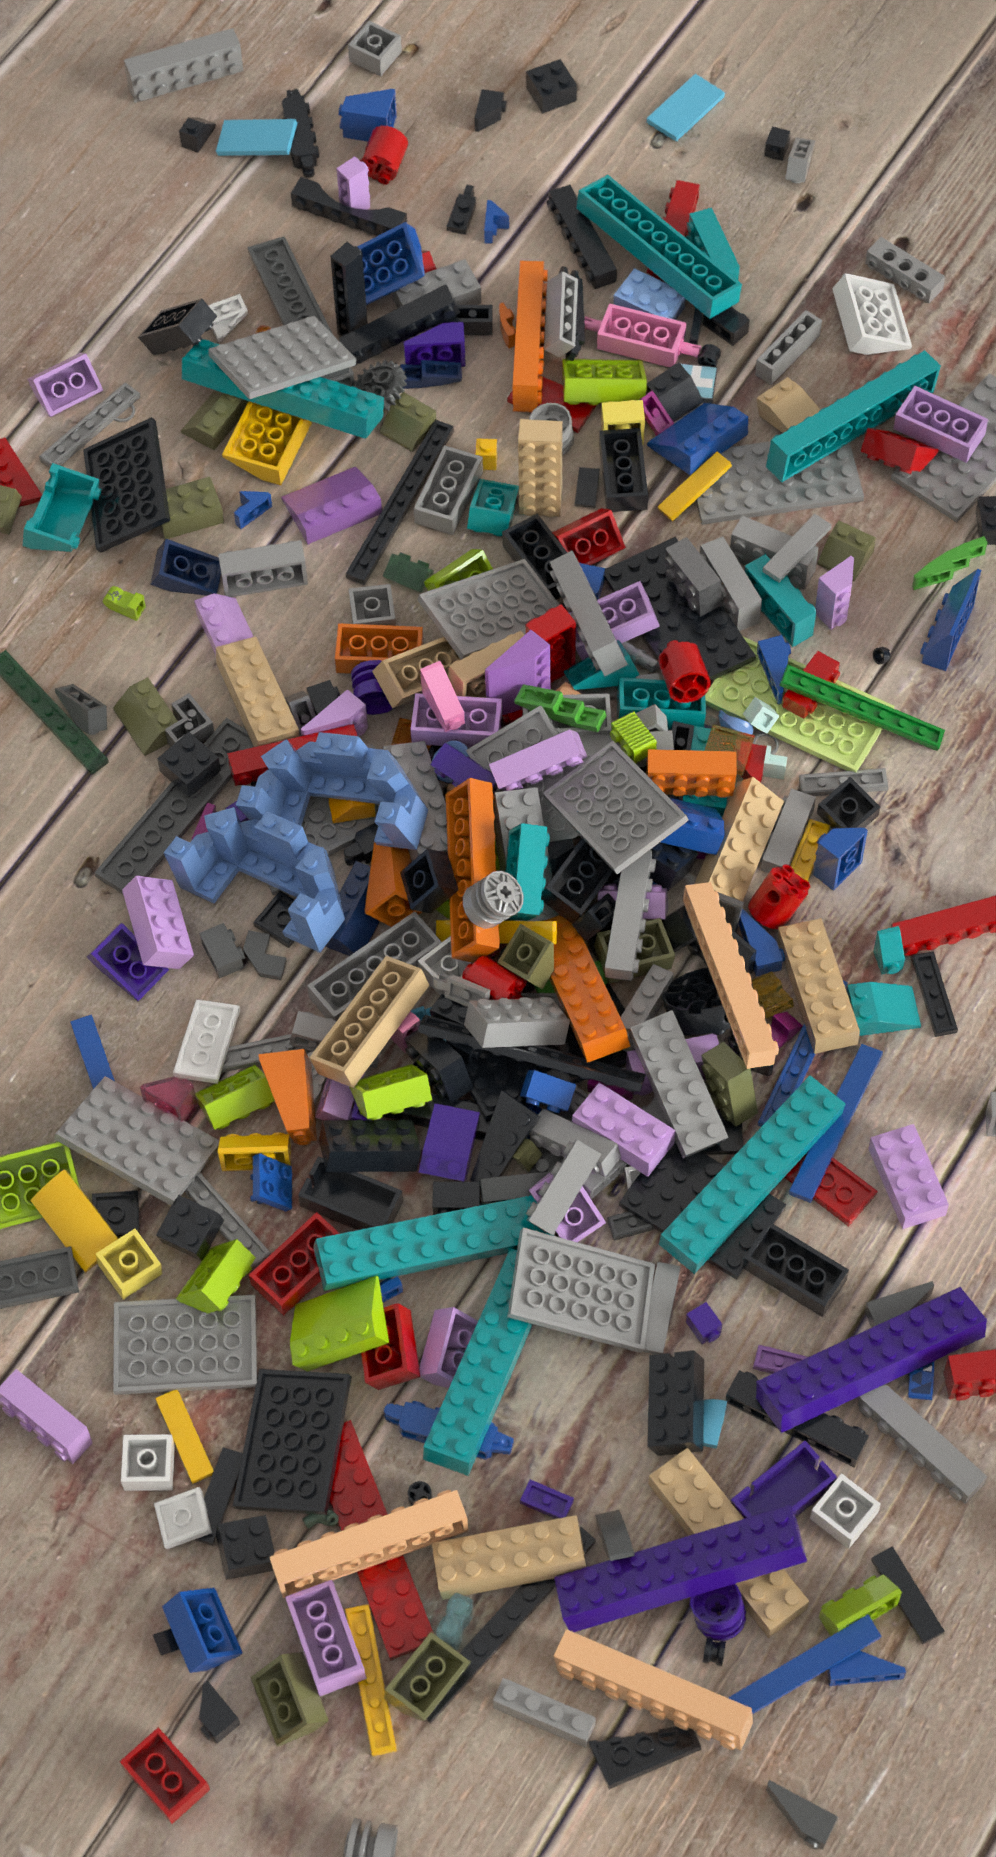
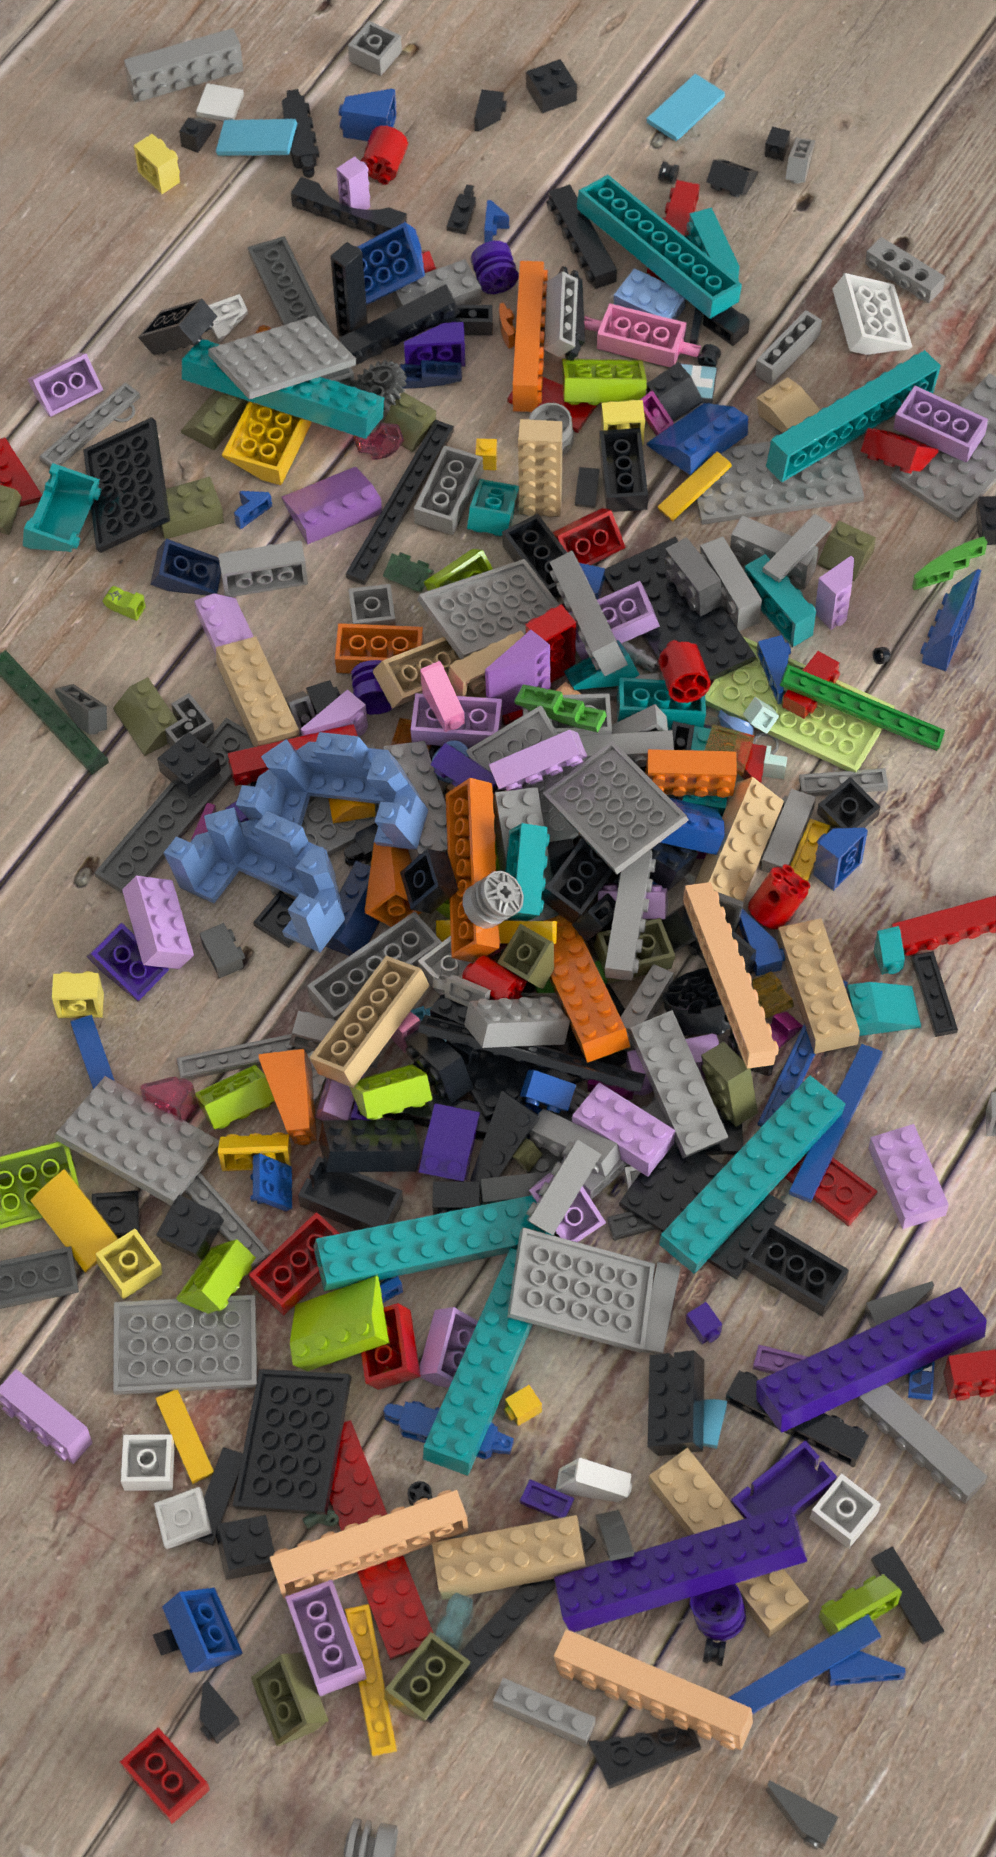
(77, 995): none -> light yellow brick
(157, 163): none -> light yellow brick
(206, 1041): white tile -> none
(219, 102): none -> white tile
(264, 964): dark grey tile -> none
(382, 442): none -> clear pink brick
(494, 267): none -> dark purple wheel
(522, 1405): none -> yellow brick
(593, 1481): none -> white slope
(632, 737): lime brick -> none
(668, 172): none -> black wheel
(731, 177): none -> black slope

